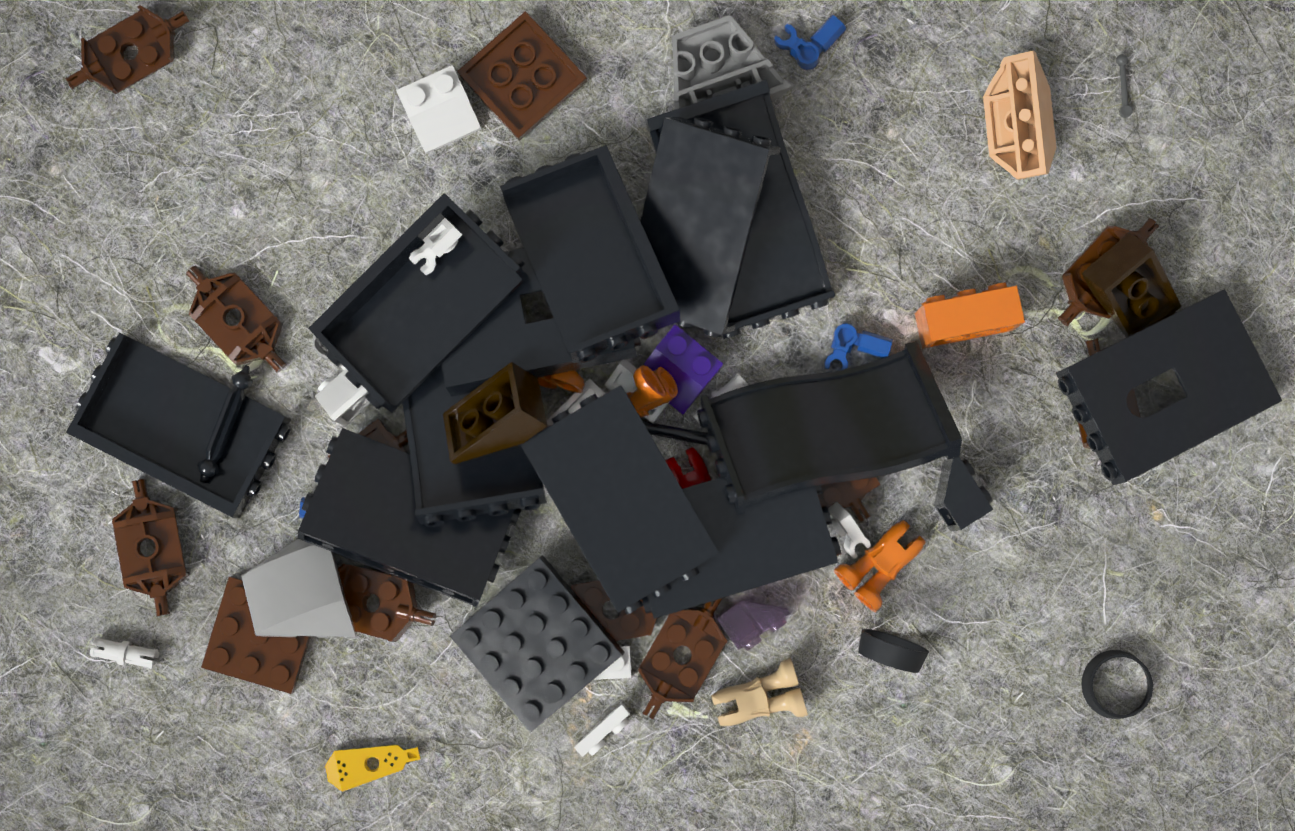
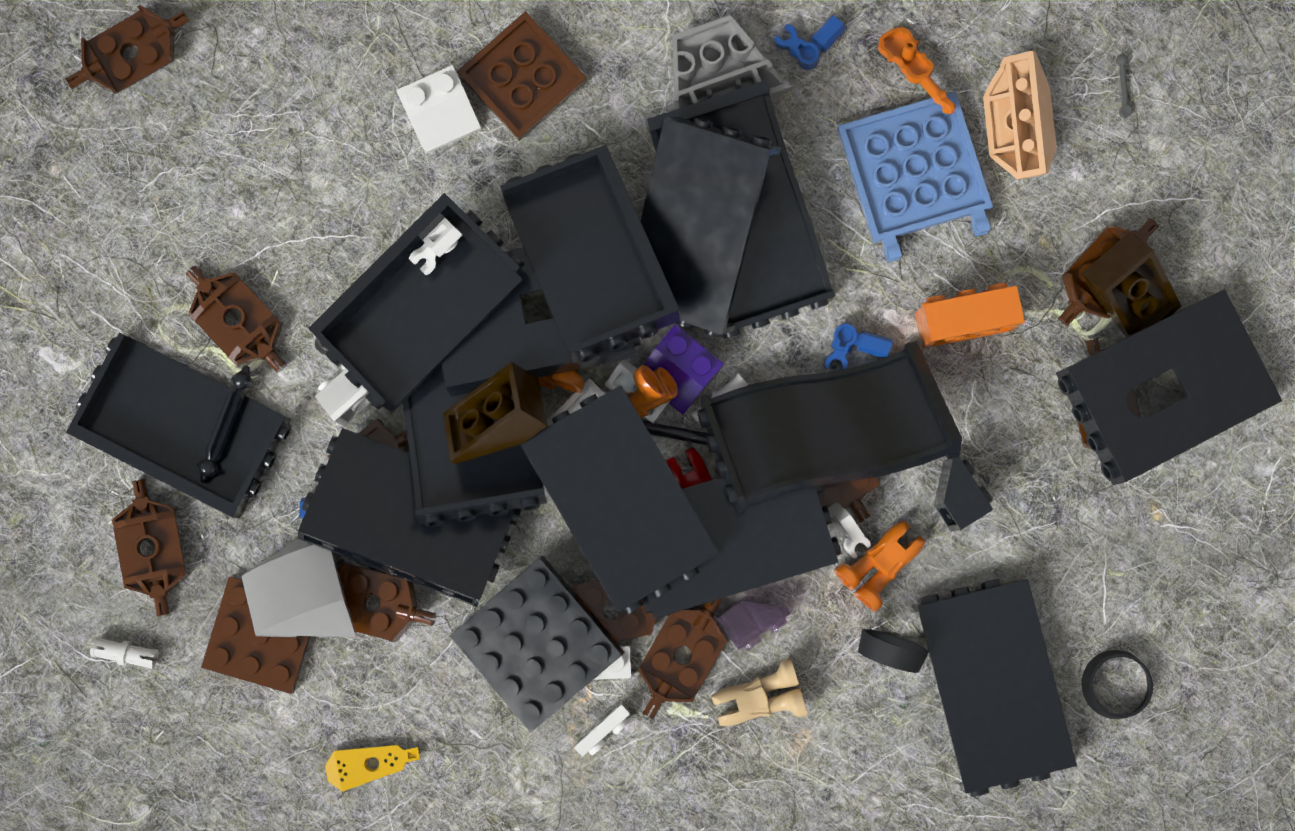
(900, 47): none -> orange piece
(915, 171): none -> medium blue plate
(996, 685): none -> black panel

